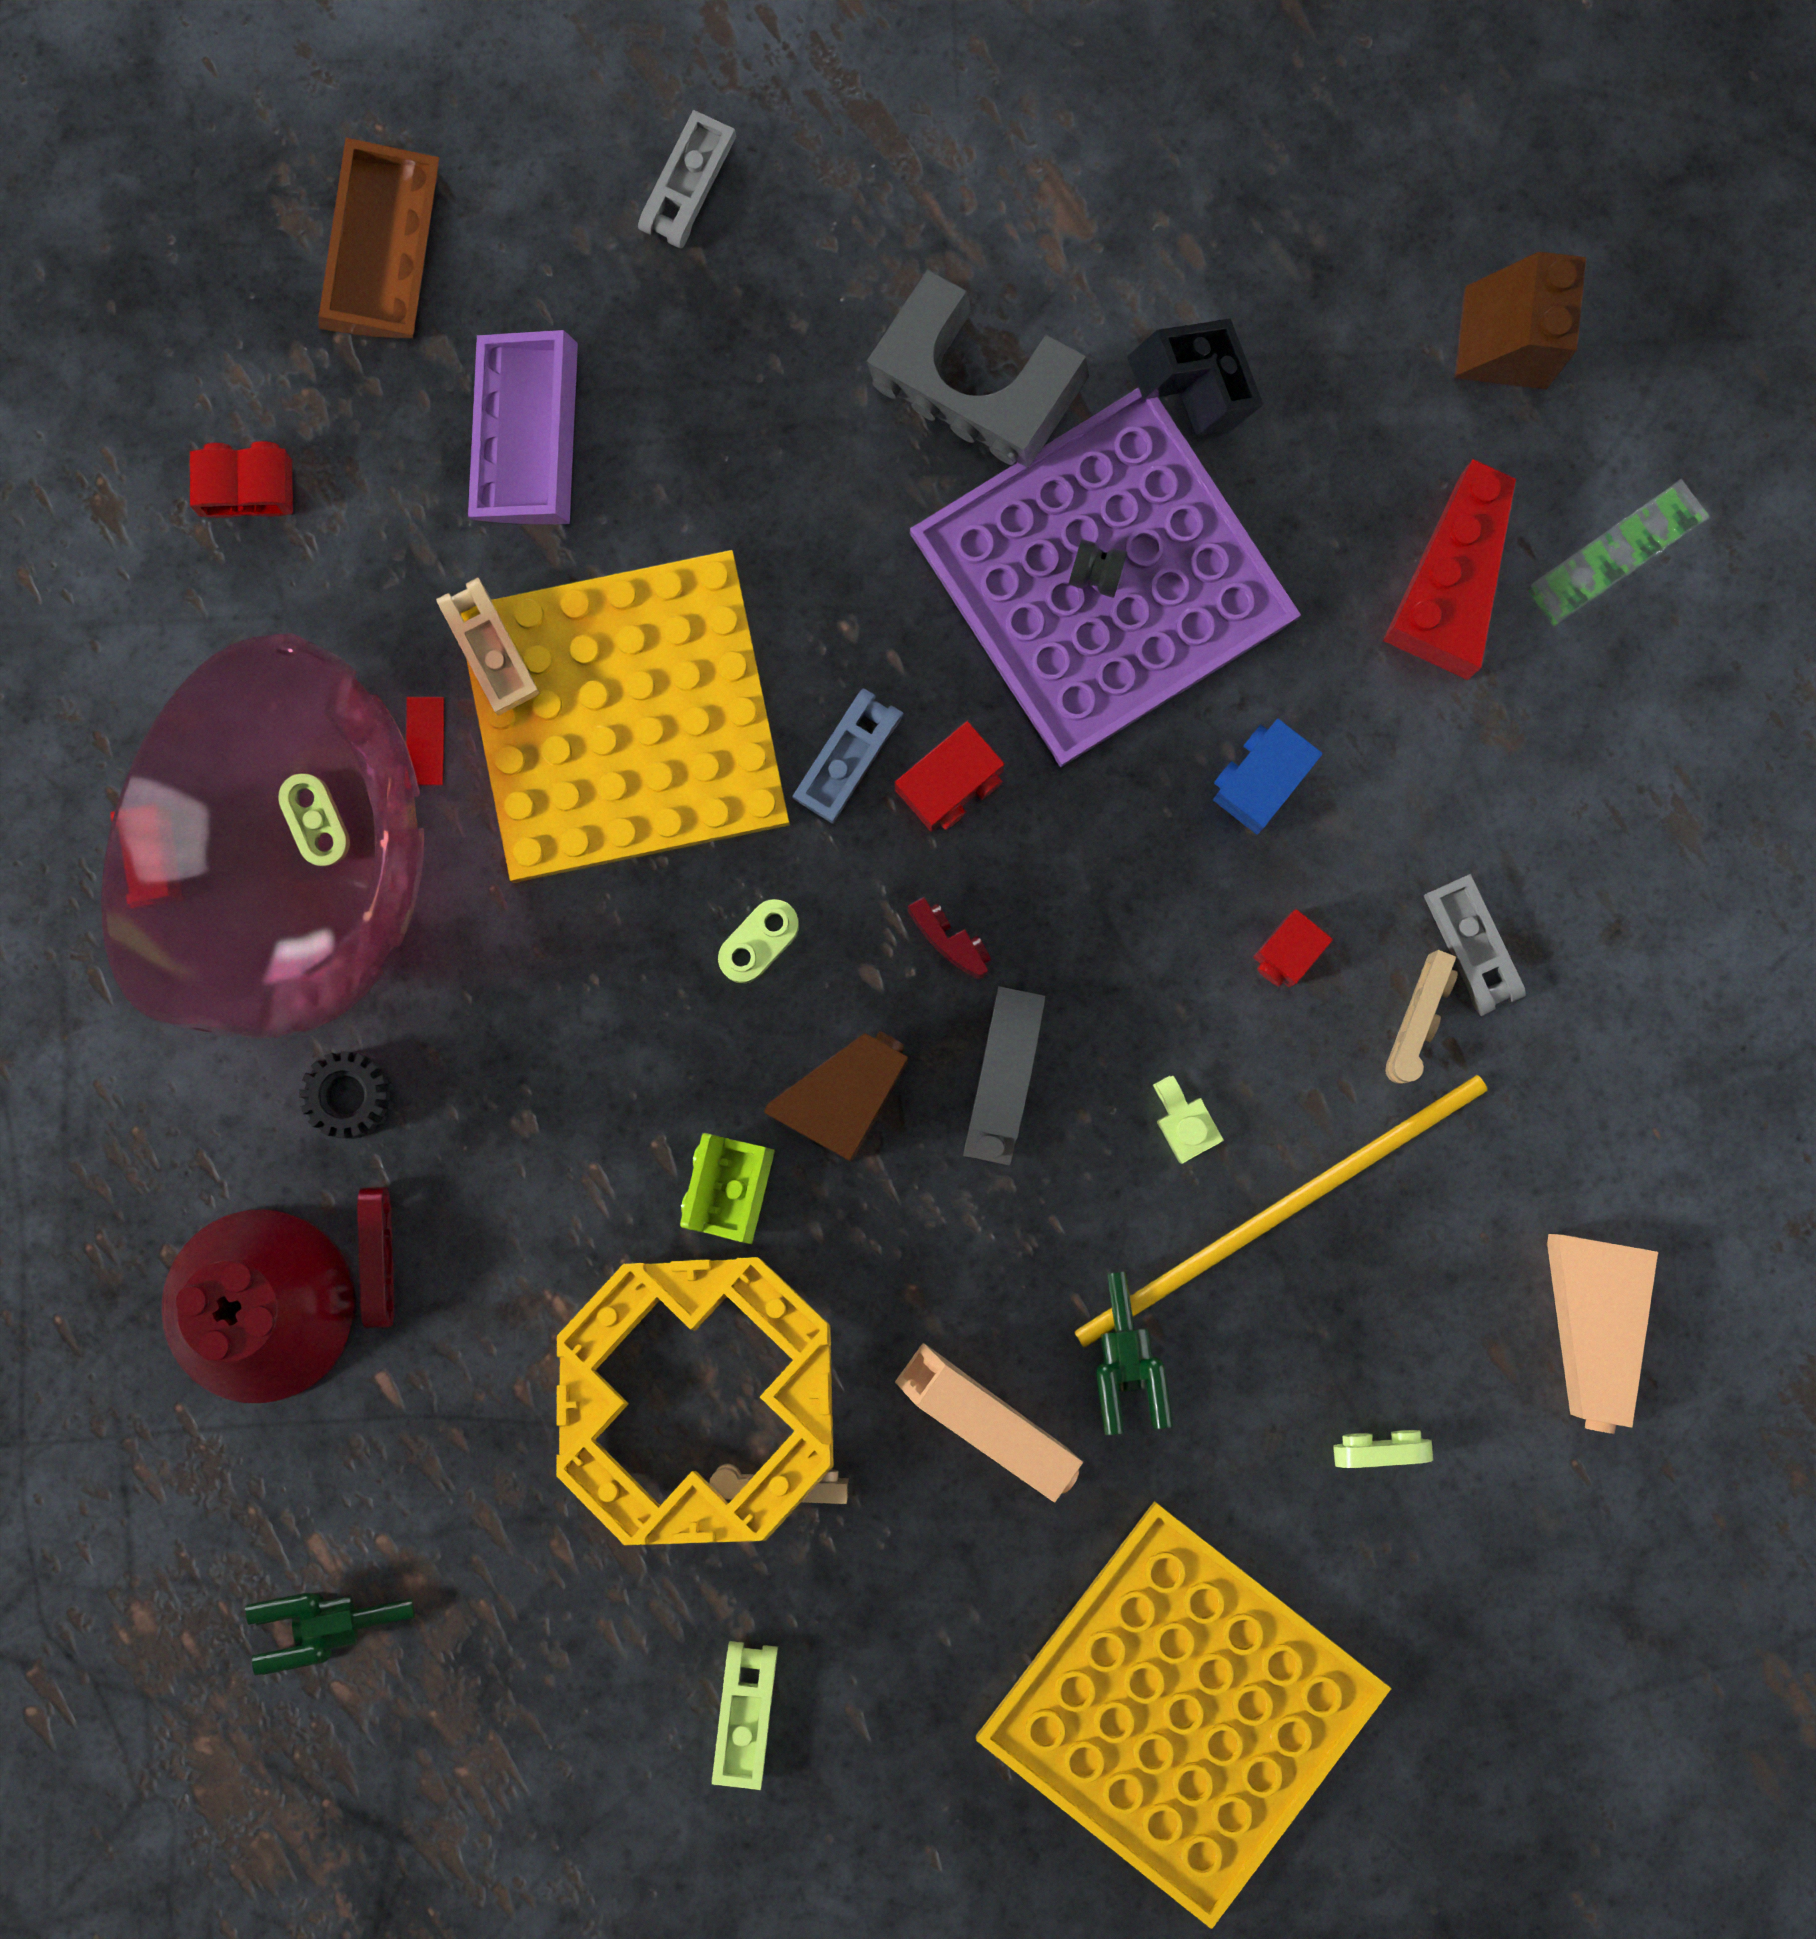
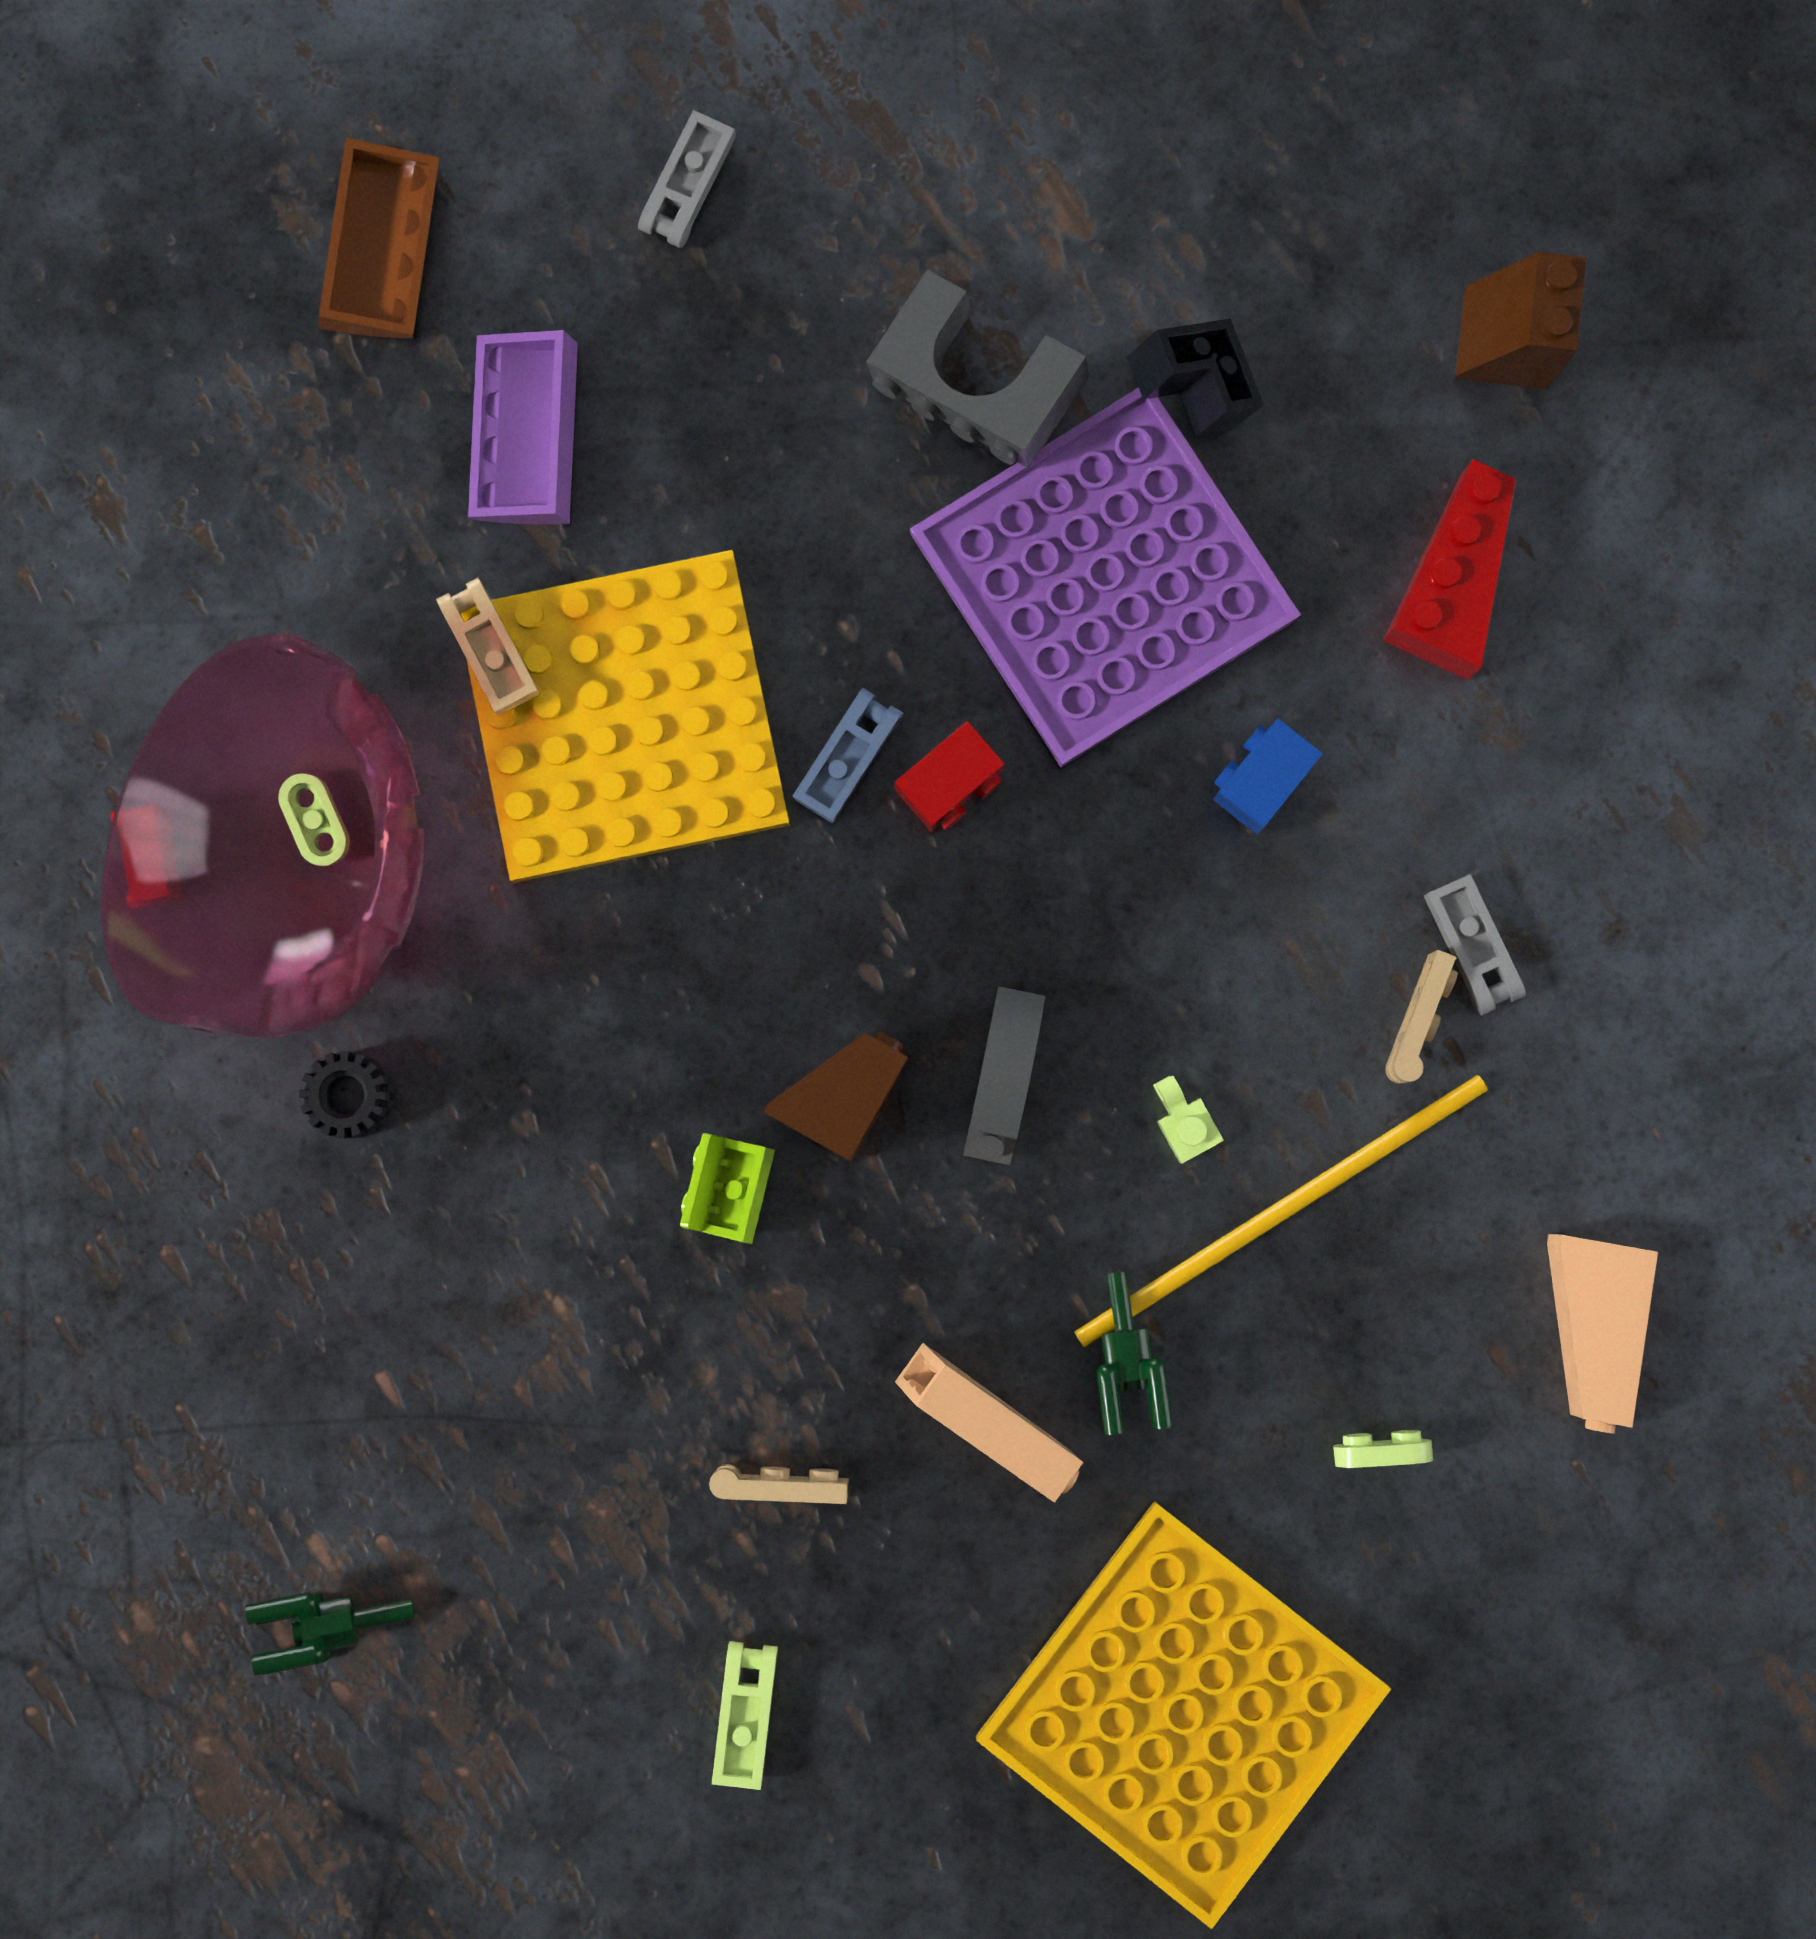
(241, 481): red brick -> none
(258, 1306): dark red cone -> none
(375, 1257): dark red beam -> none
(426, 738): red sticker -> none
(761, 943): yellowish green plate -> none
(797, 1395): yellow plate -> none
(959, 949): dark red slope -> none
(1097, 568): pearl dark grey wheel -> none
(1291, 950): red brick -> none
(1617, 552): clear tile -> none

